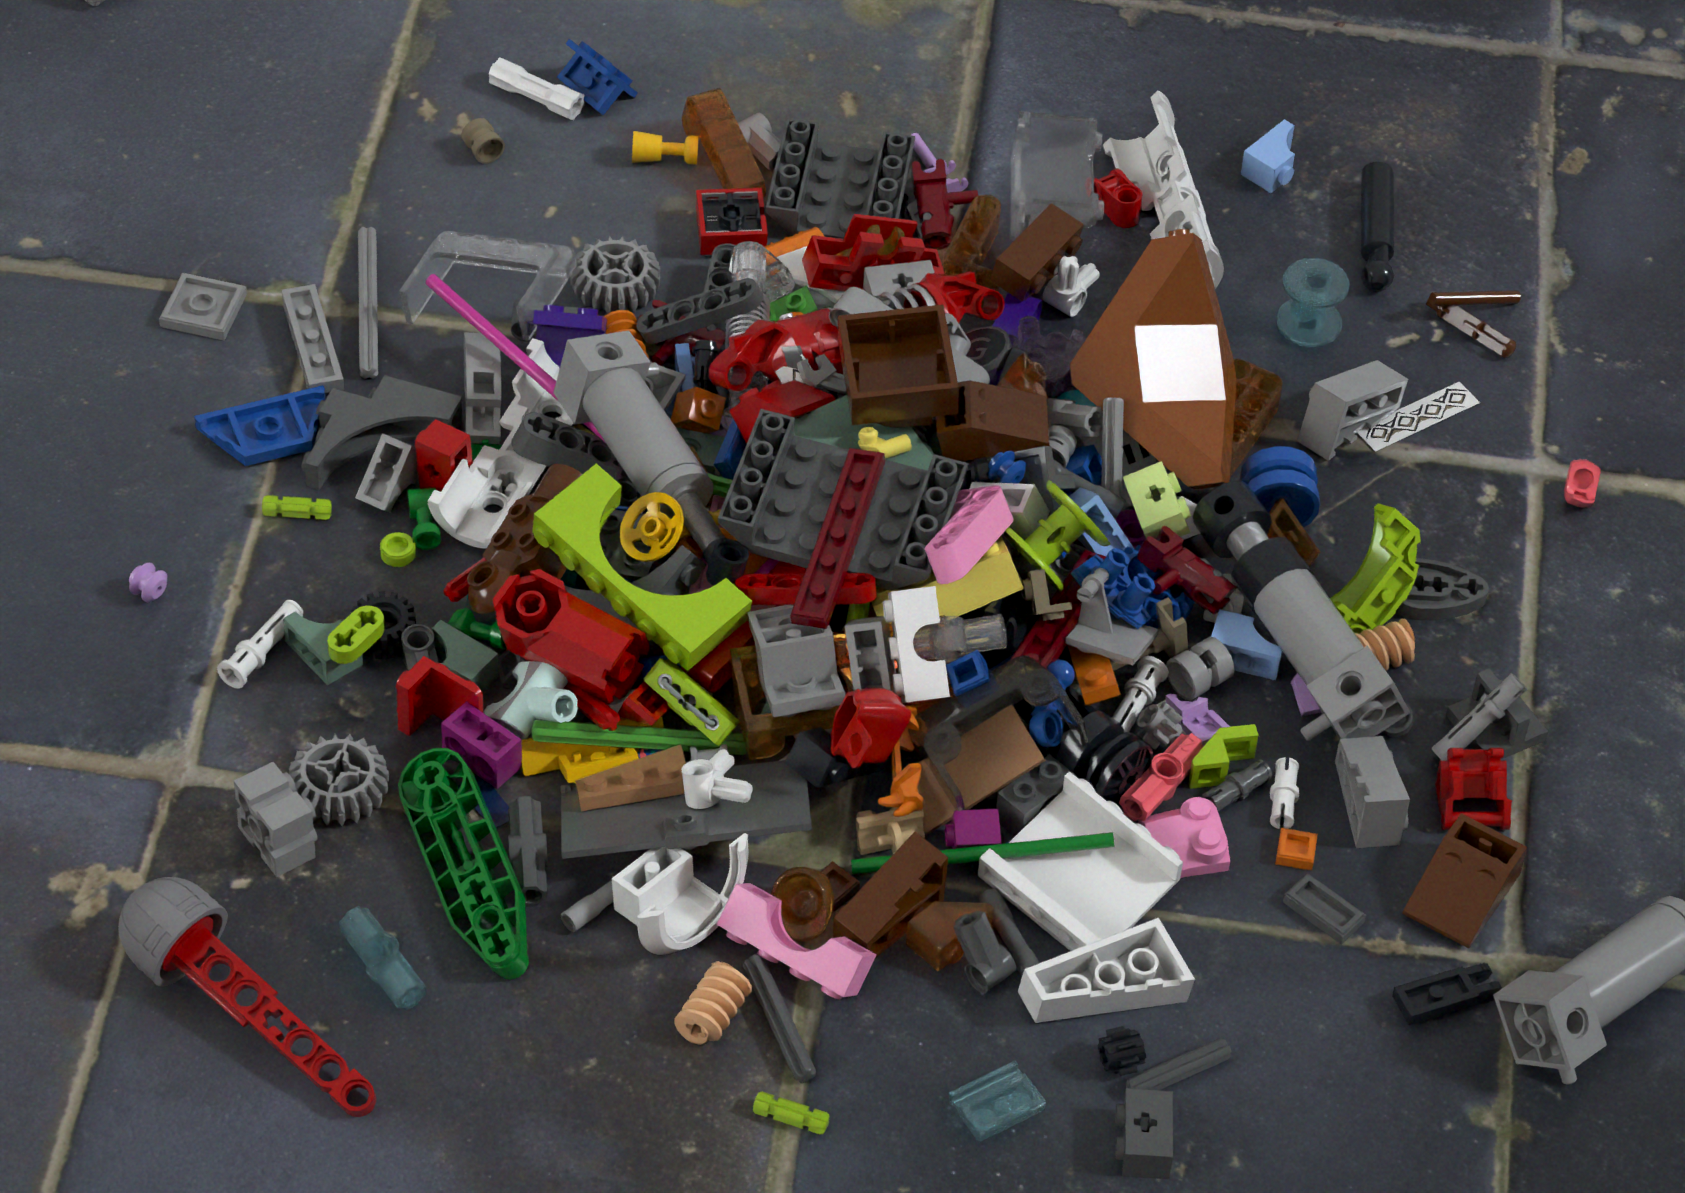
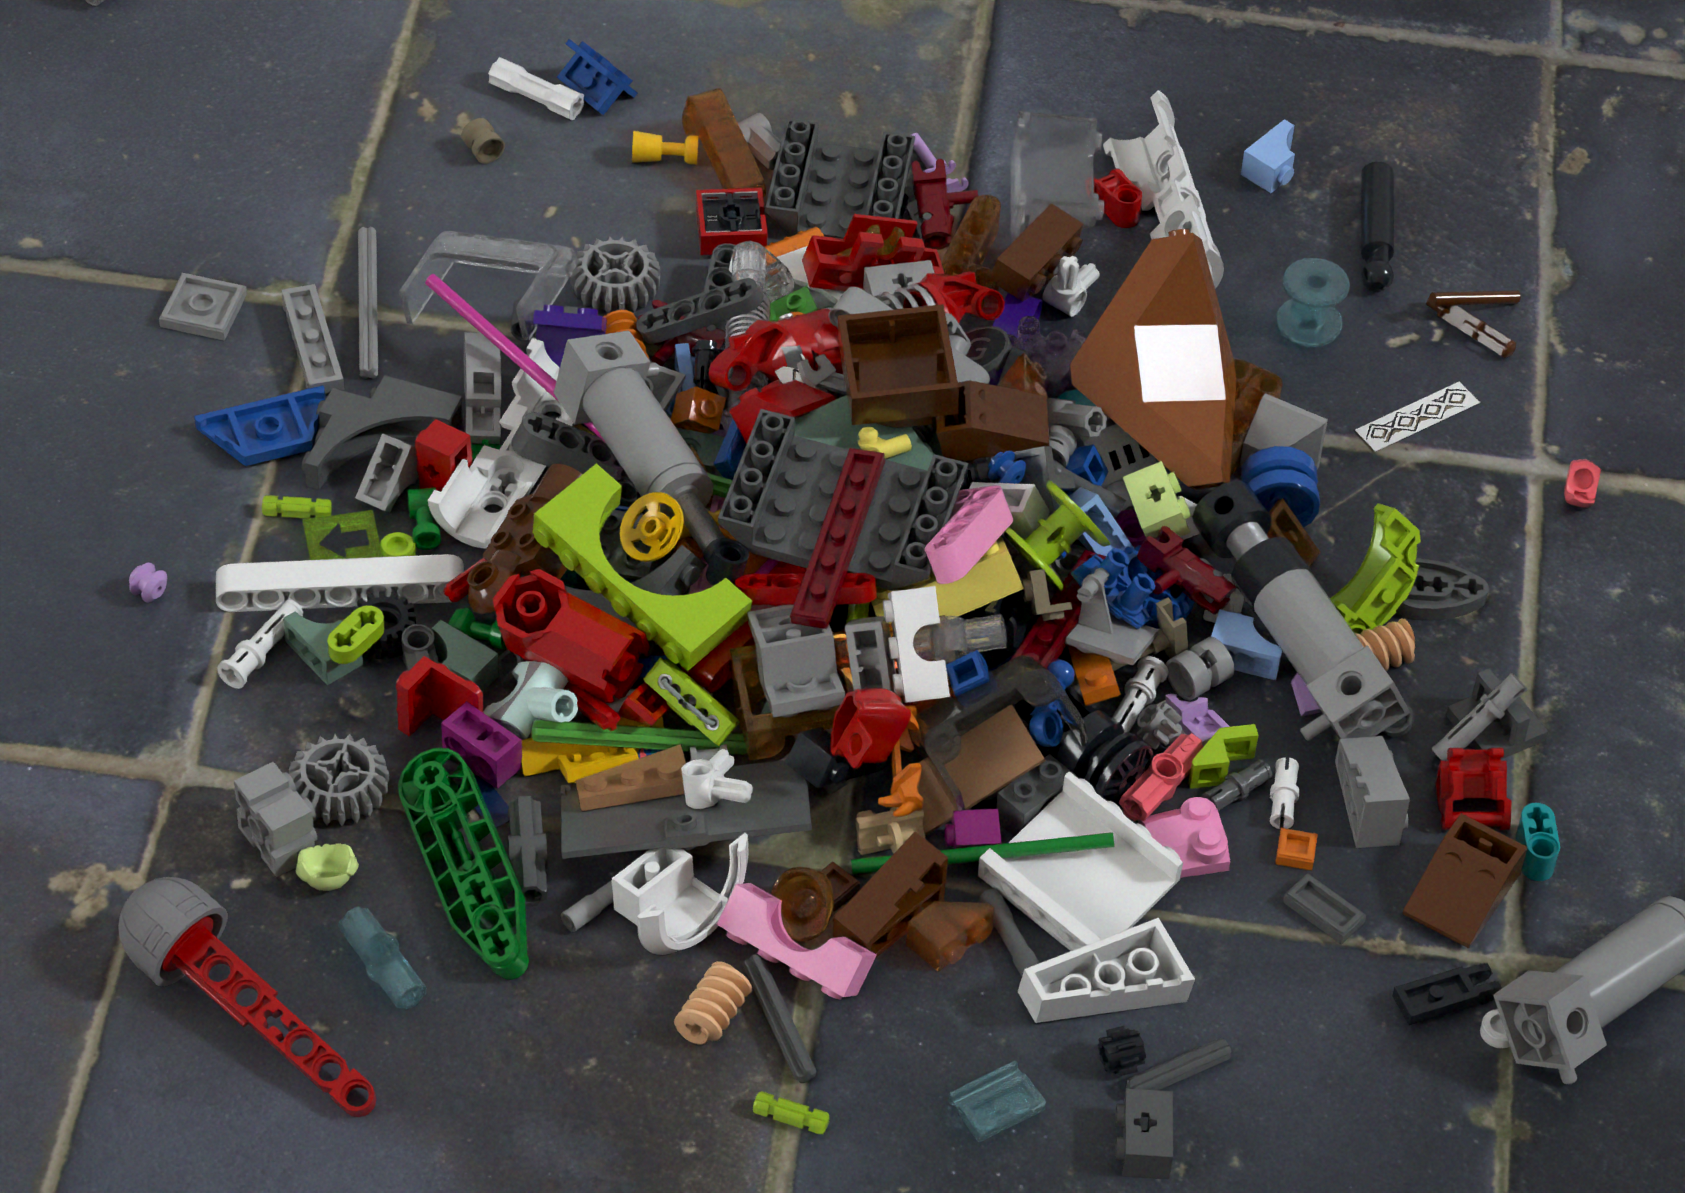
(326, 866): none -> yellowish green hair
(334, 581): none -> white beam
(342, 536): none -> clear neon green tile
(987, 959): dark grey piece -> none
(1112, 445): light grey axle -> none
(1284, 425): none -> light grey slope
(1349, 403): light grey wedge -> none
(1493, 1031): none -> white tile
(1539, 833): none -> teal beam

